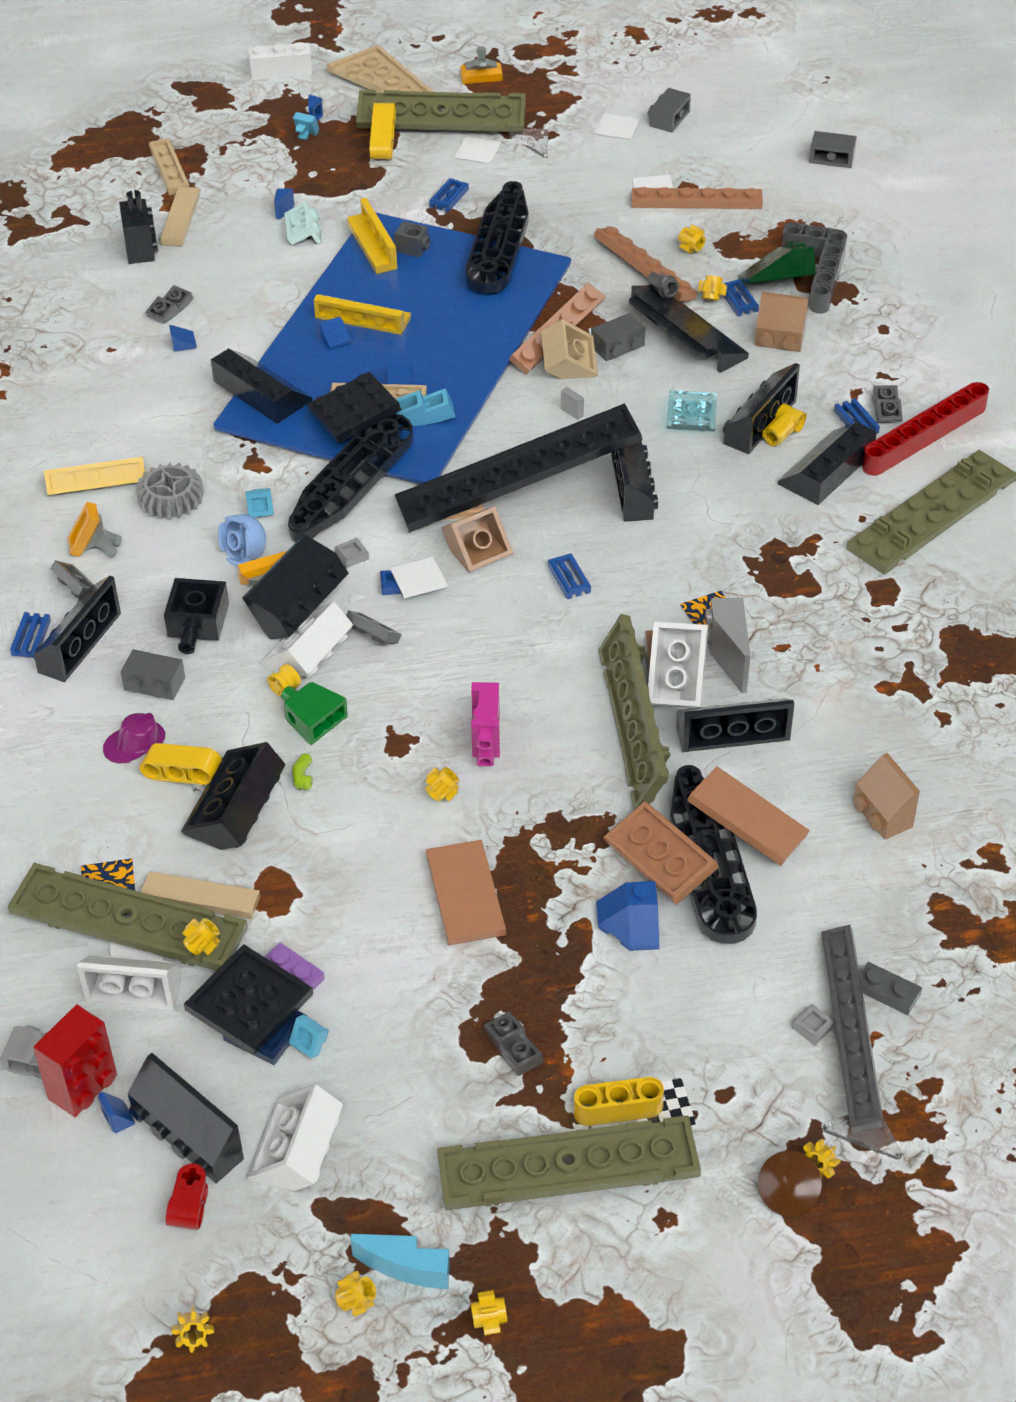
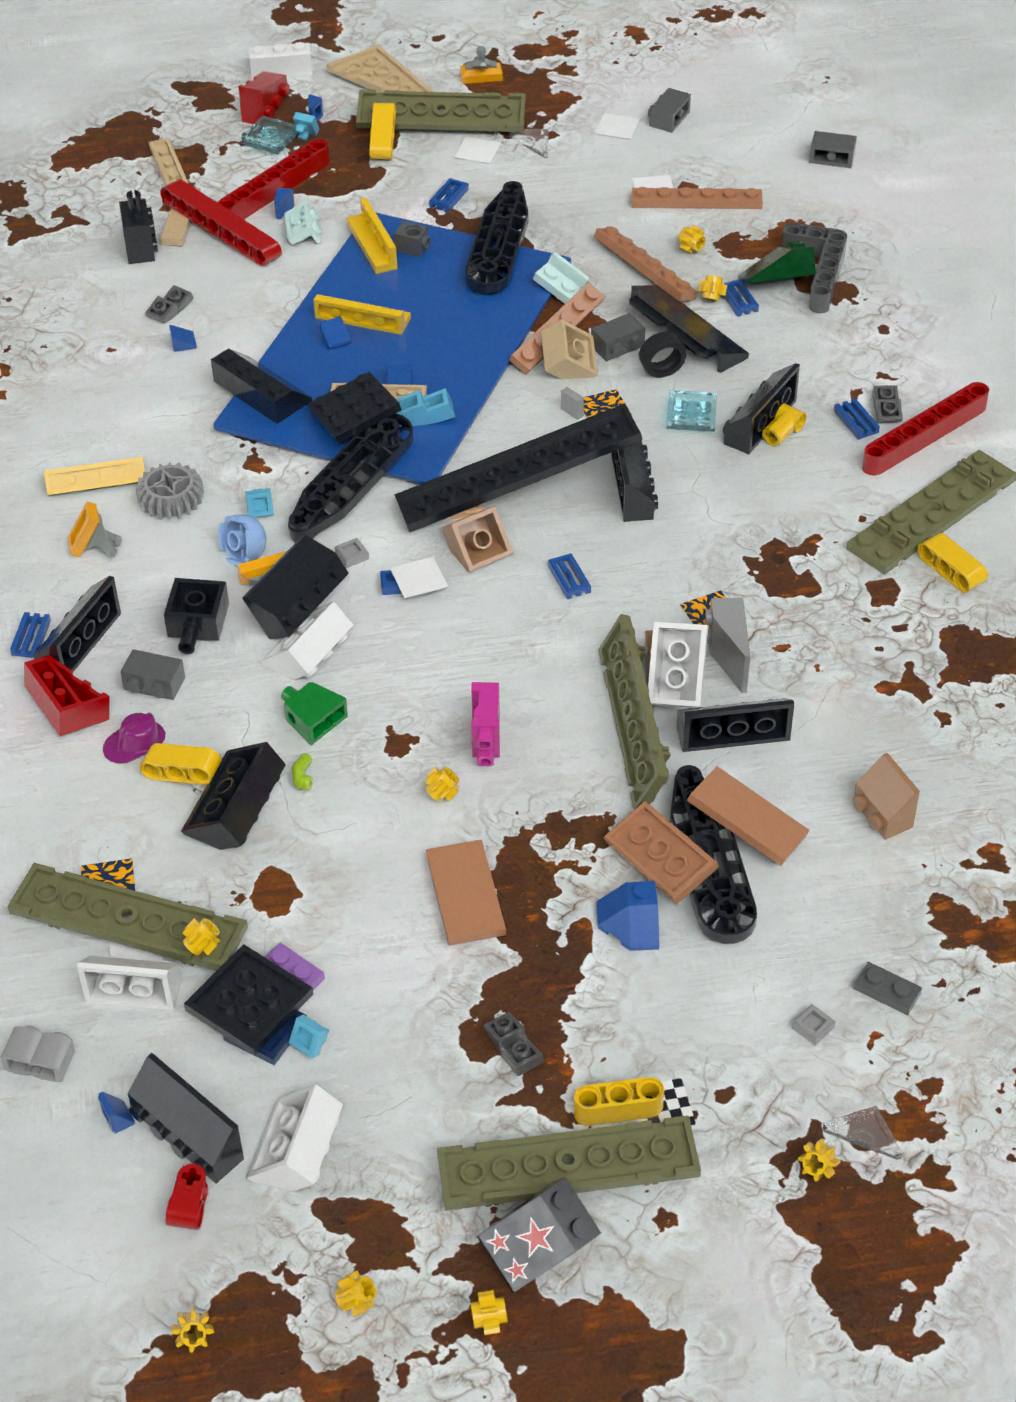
(63, 697): none -> red wedge
(71, 577): dark grey plate -> none
(75, 1060): red brick -> none
(203, 894): tan tile -> none
(221, 222): none -> red beam
(262, 96): none -> red wedge
(269, 135): none -> clear light blue plate
(284, 174): none -> red beam
(284, 677): yellow wheel -> none
(380, 632): dark grey plate -> none
(402, 1259): medium azure slope -> none
(538, 1234): none -> slope
(561, 278): none -> light aqua bracket
(601, 402): none -> sticker
(657, 343): none -> black tyre
(664, 284): flat silver cone -> none
(781, 321): medium nougat slope -> none
(790, 1183): reddish brown dish -> none
(829, 463): black slope -> none
(852, 1030): flat silver tile -> none
(952, 562): none -> yellow beam

